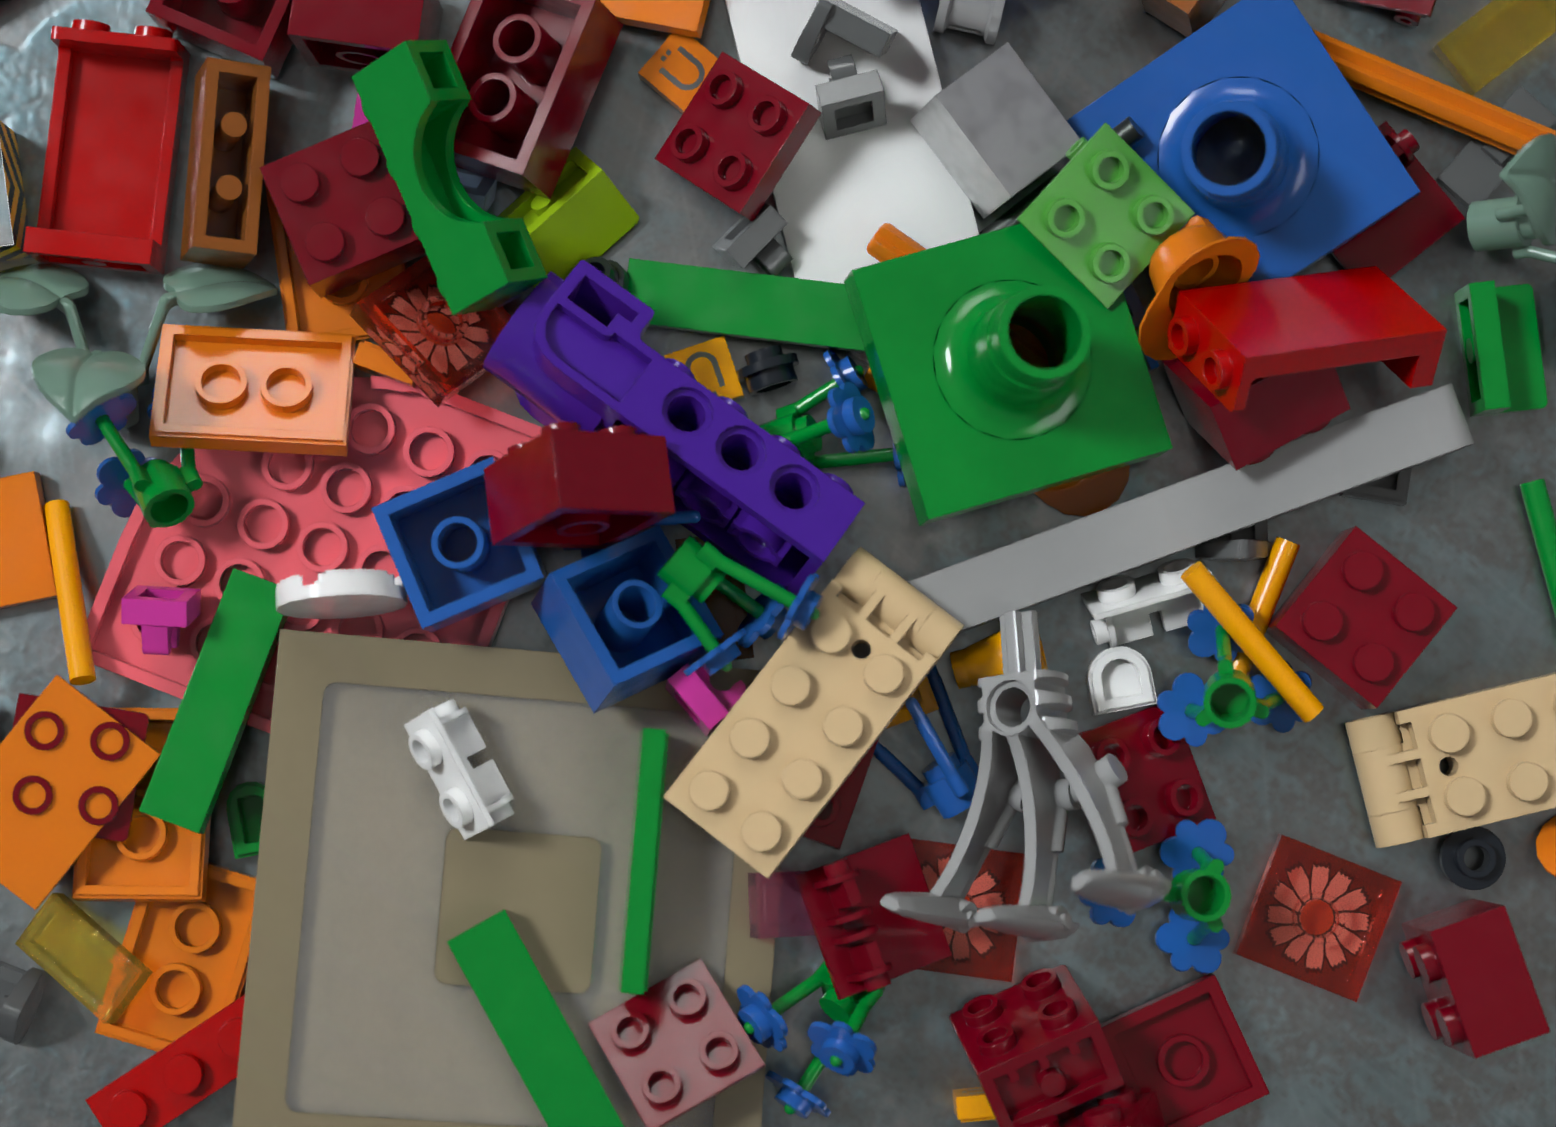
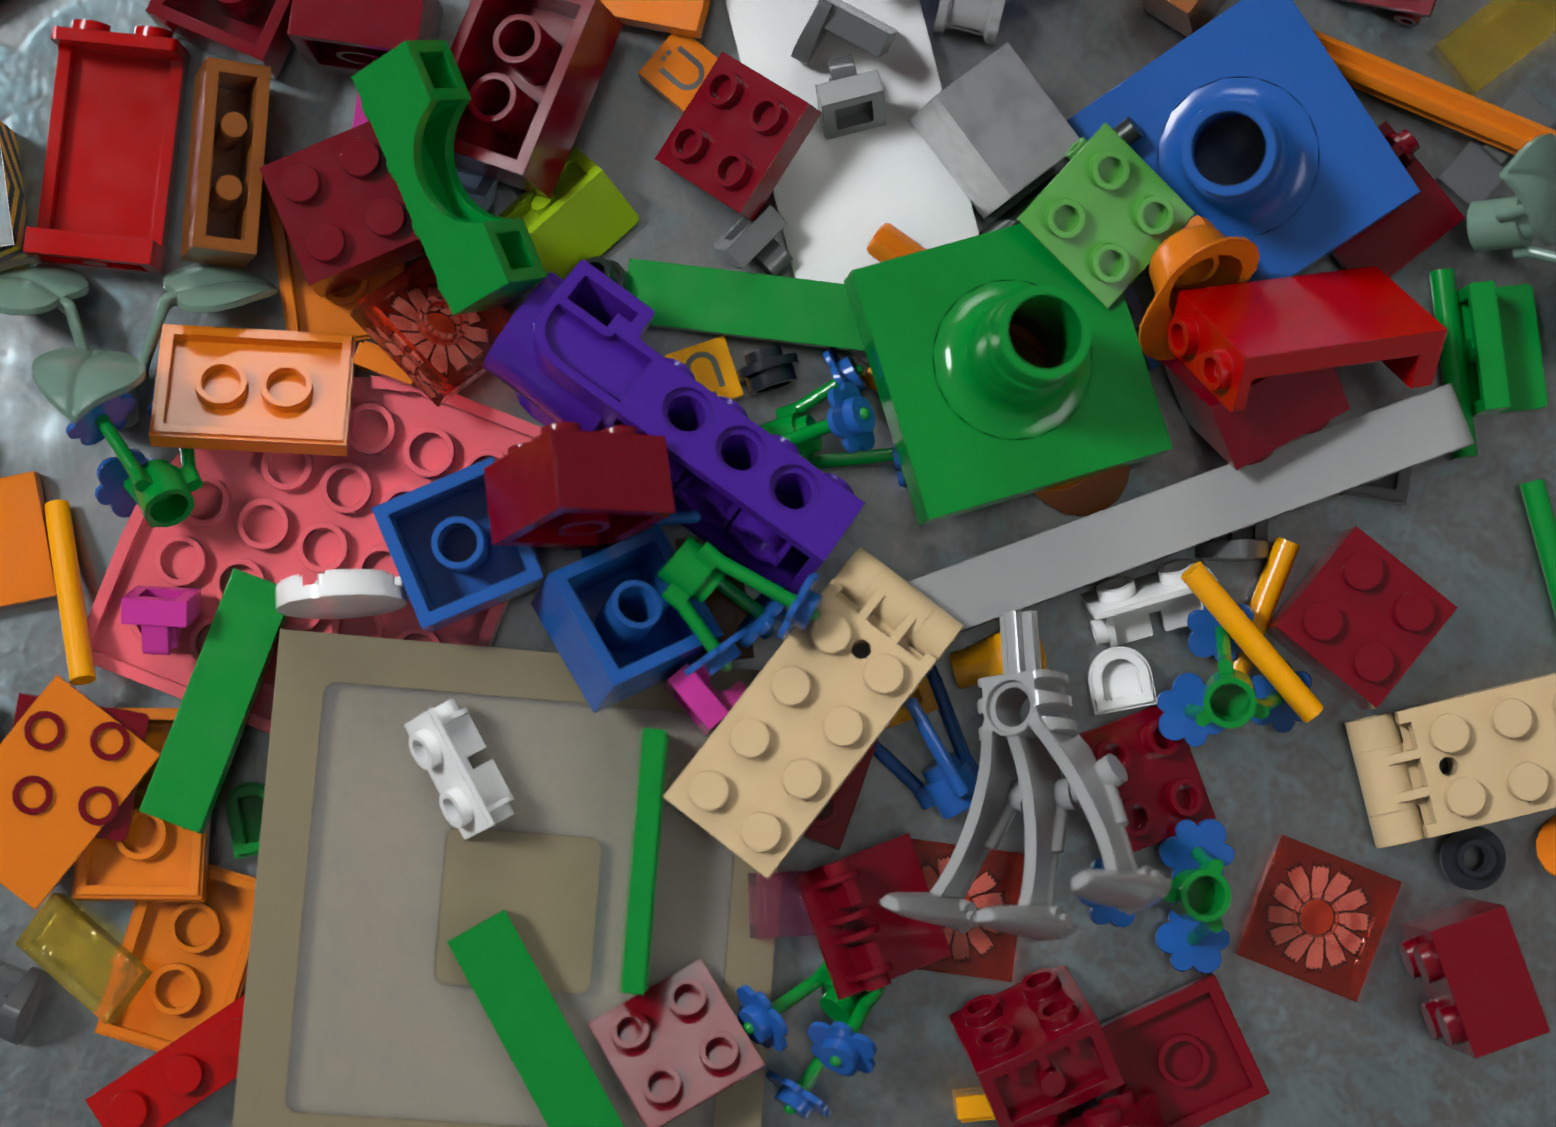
(1453, 352): none -> green bar

